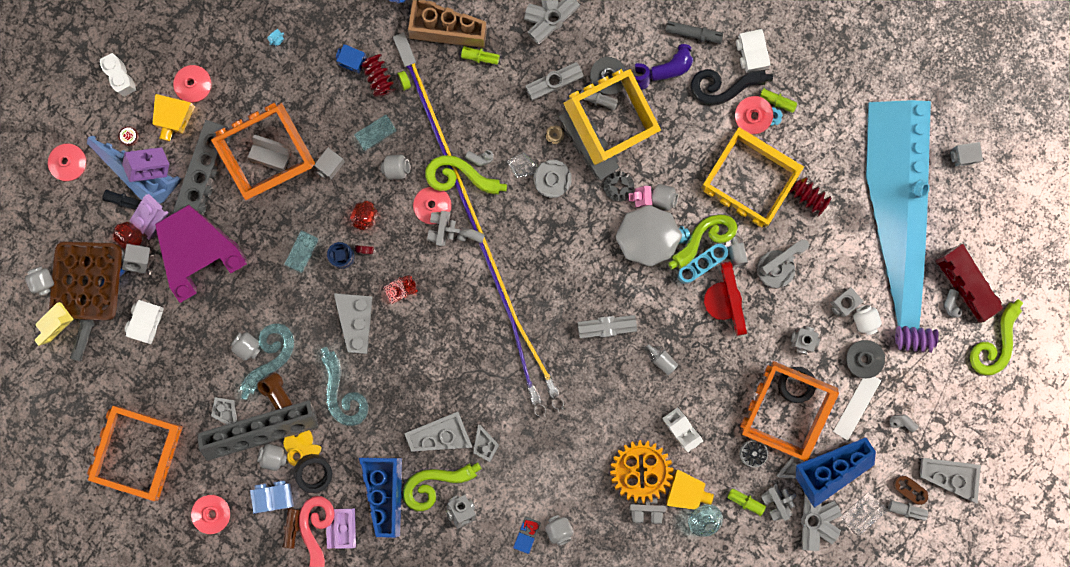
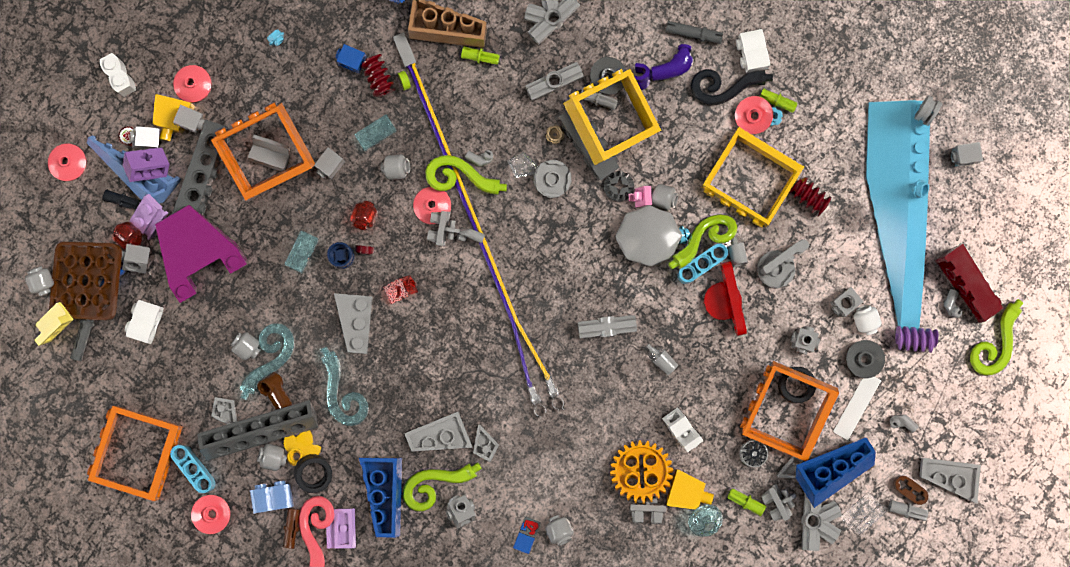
(144, 137): none -> brick
(184, 464): none -> medium azure beam
(189, 119): none -> light grey brick
(928, 110): none -> light grey wheel

